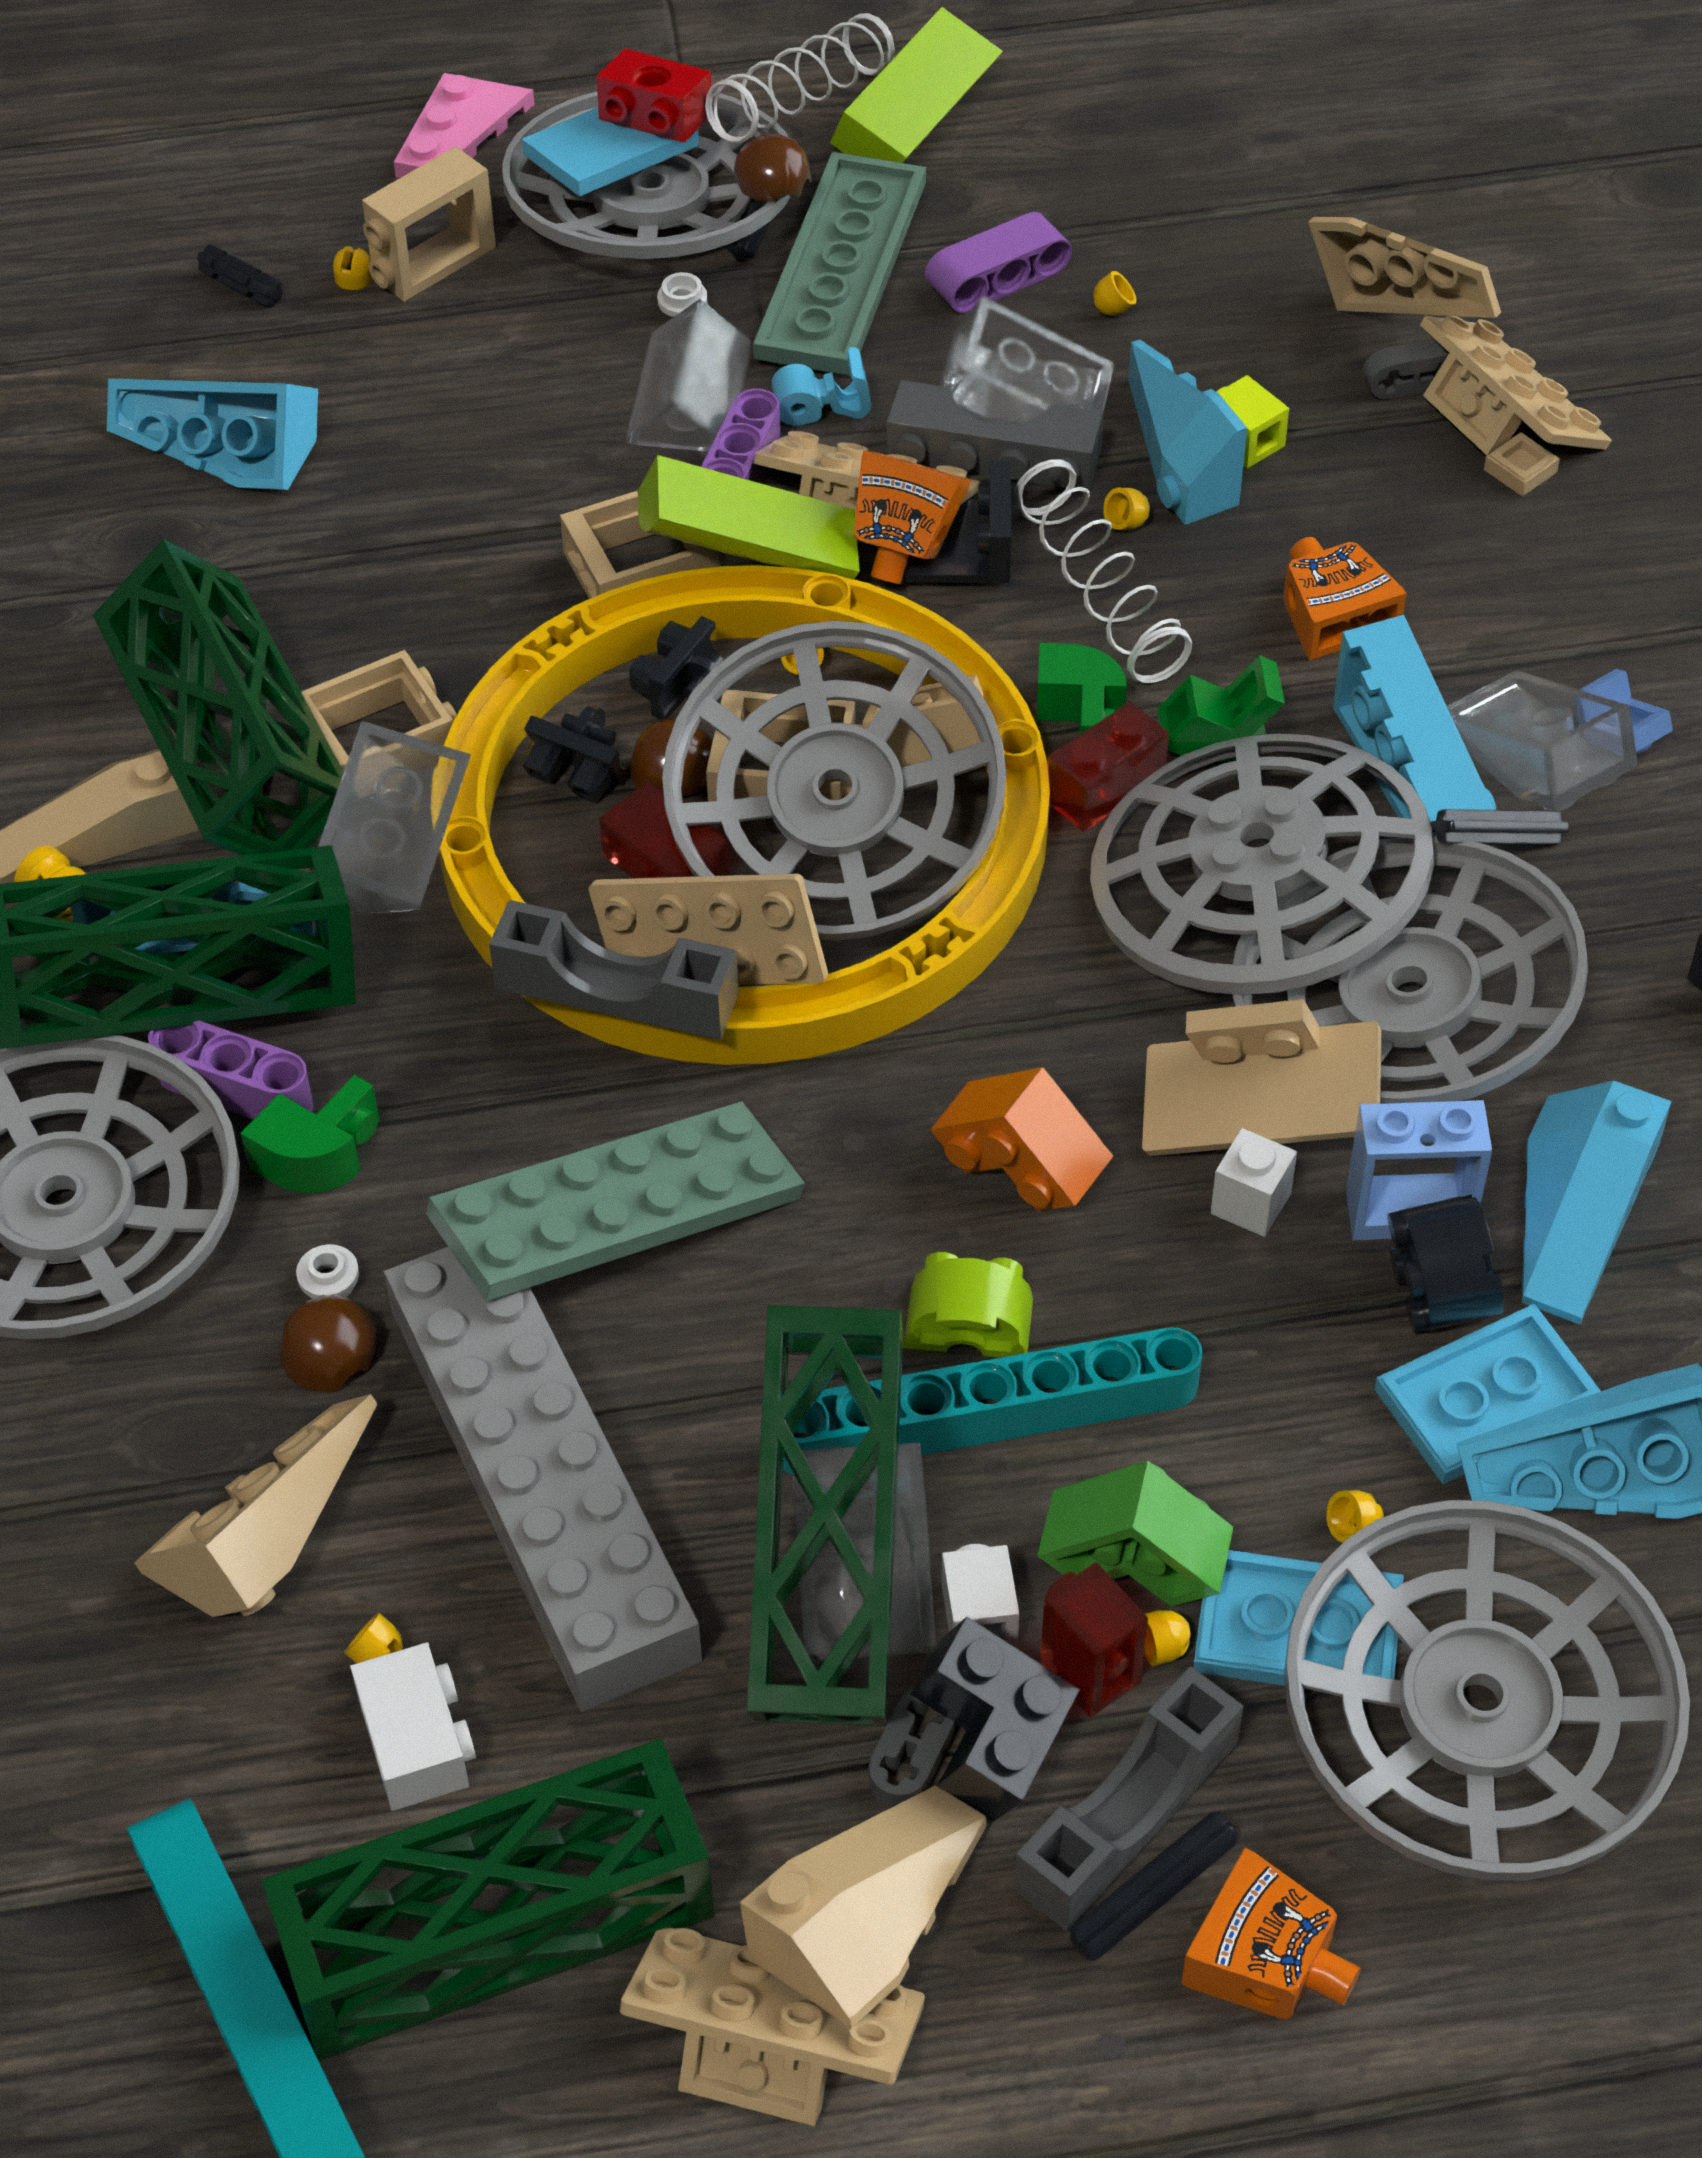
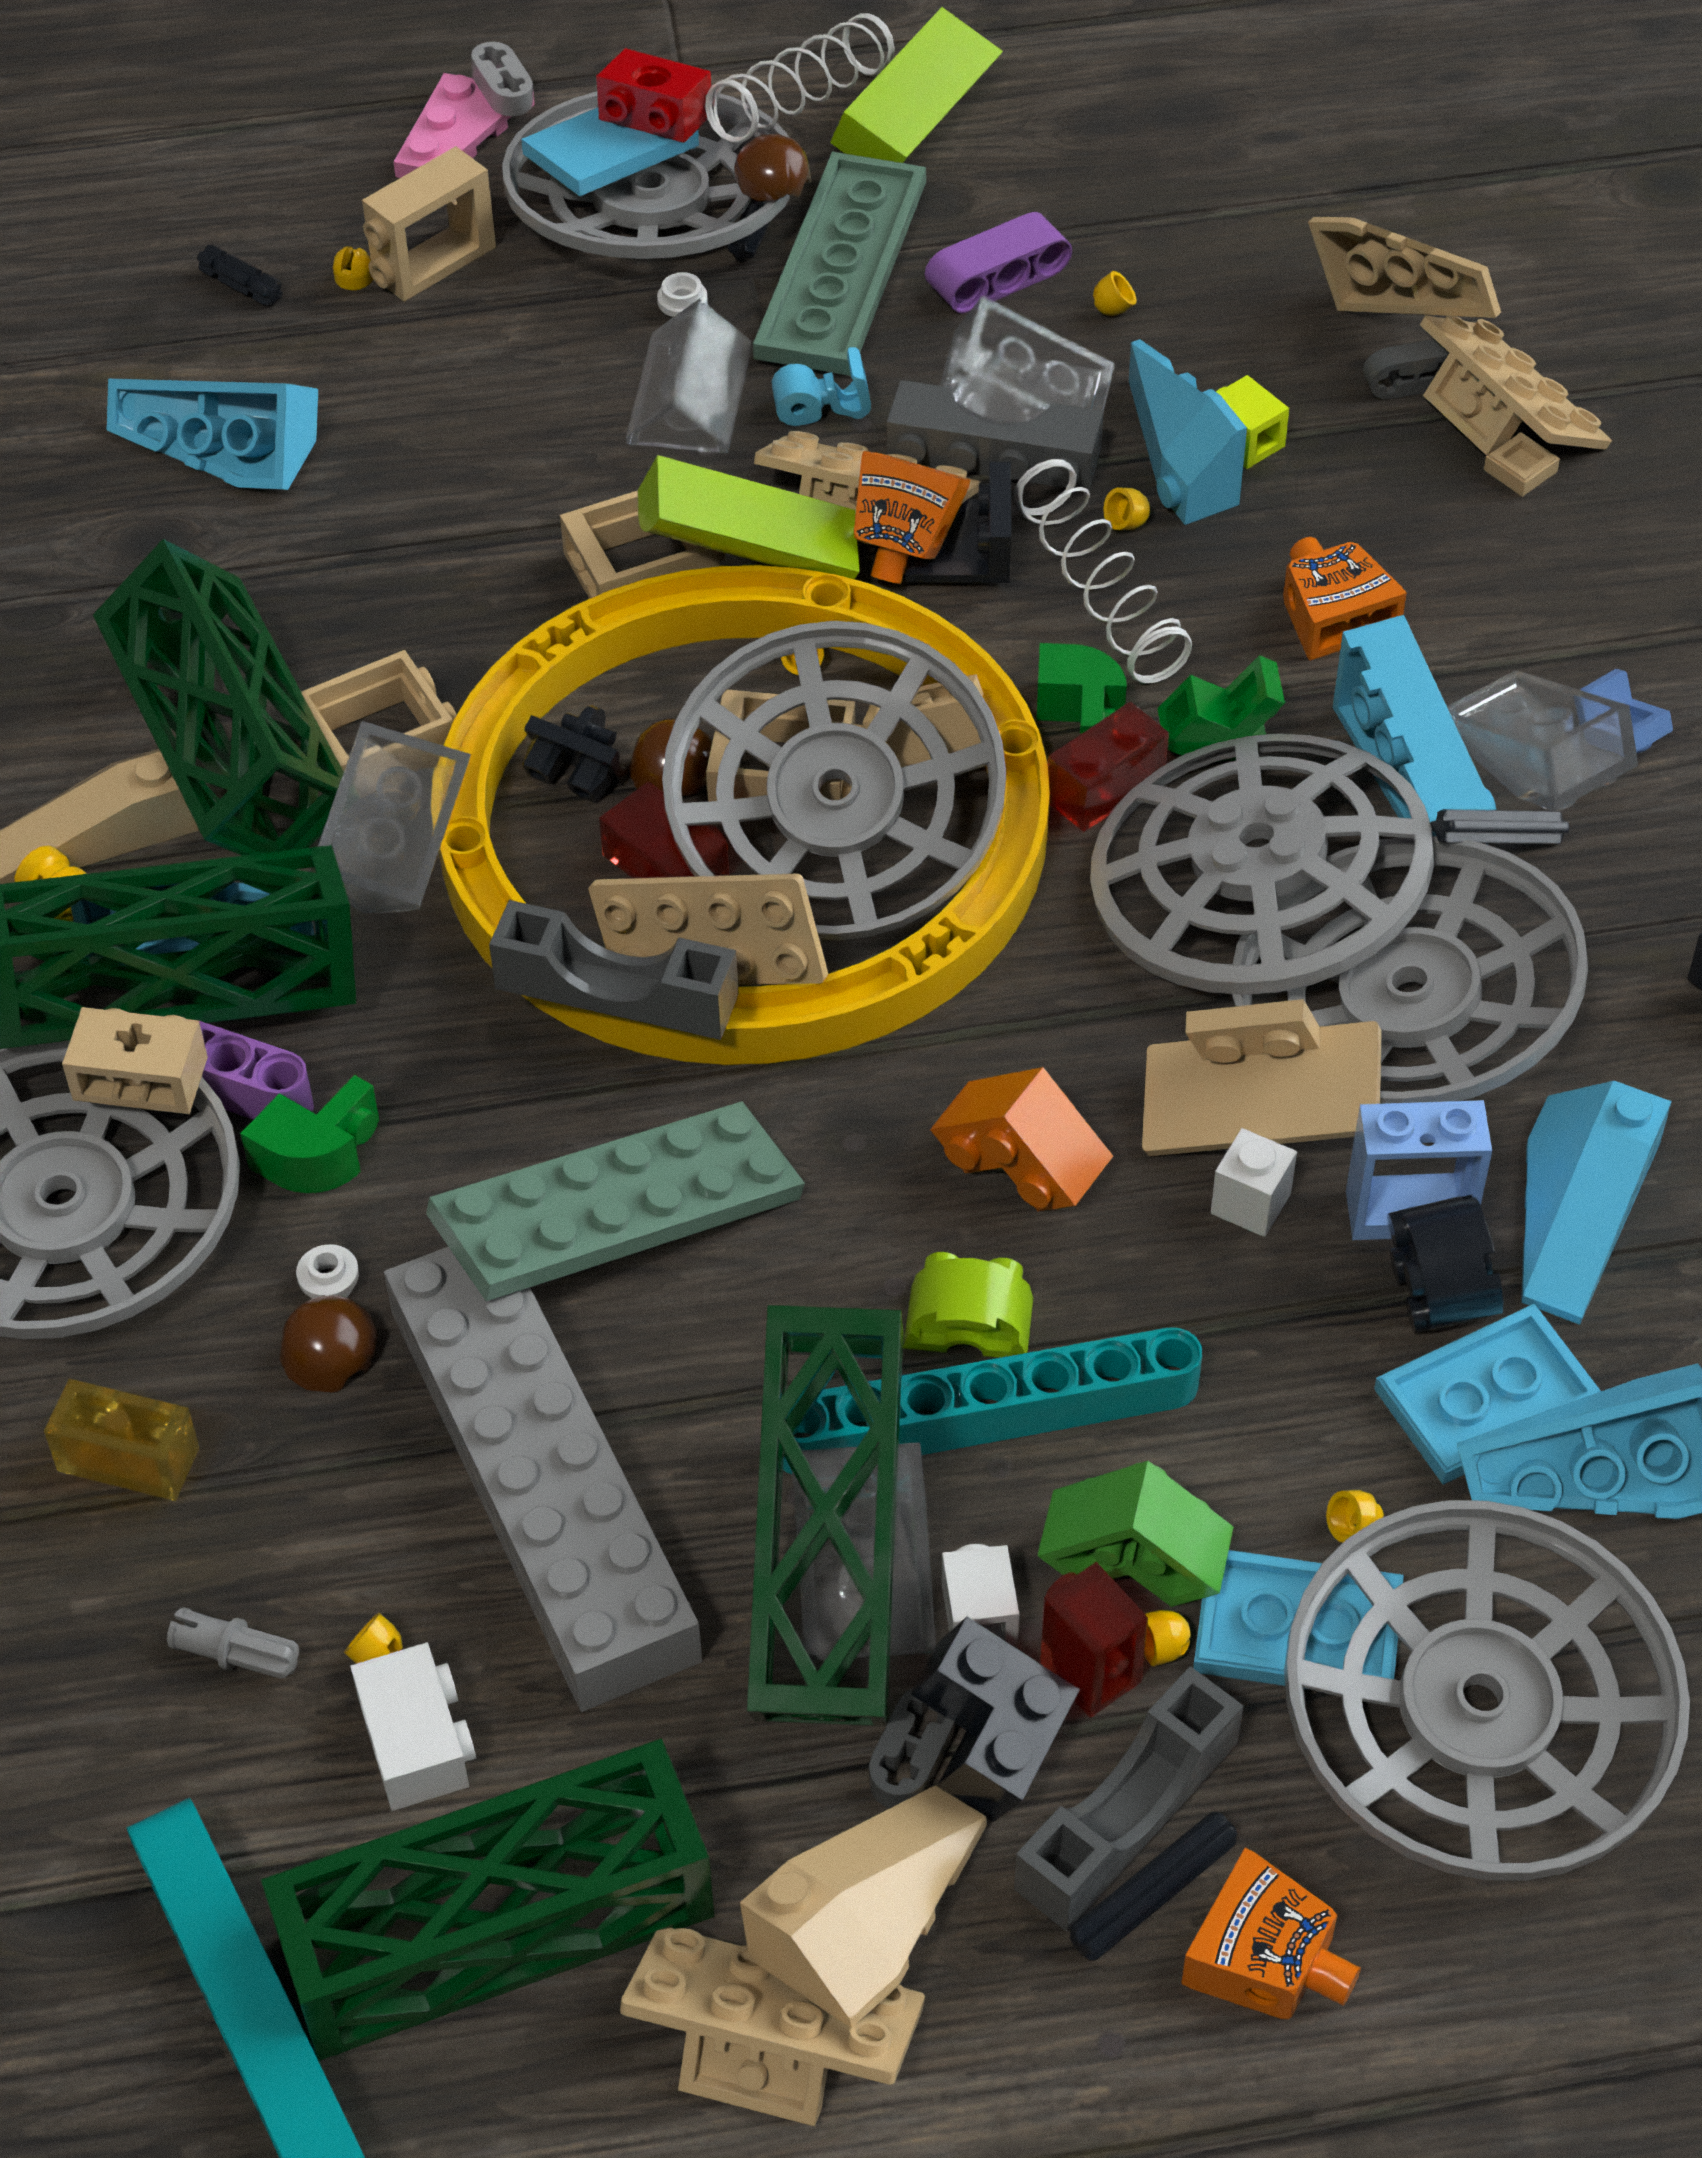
(122, 1439): none -> clear yellow brick
(135, 1060): none -> tan brick
(233, 1644): none -> light grey axle
(252, 1540): tan wedge -> none
(502, 78): none -> light grey beam
(686, 663): black hips -> none
(747, 428): medium lavender beam -> none

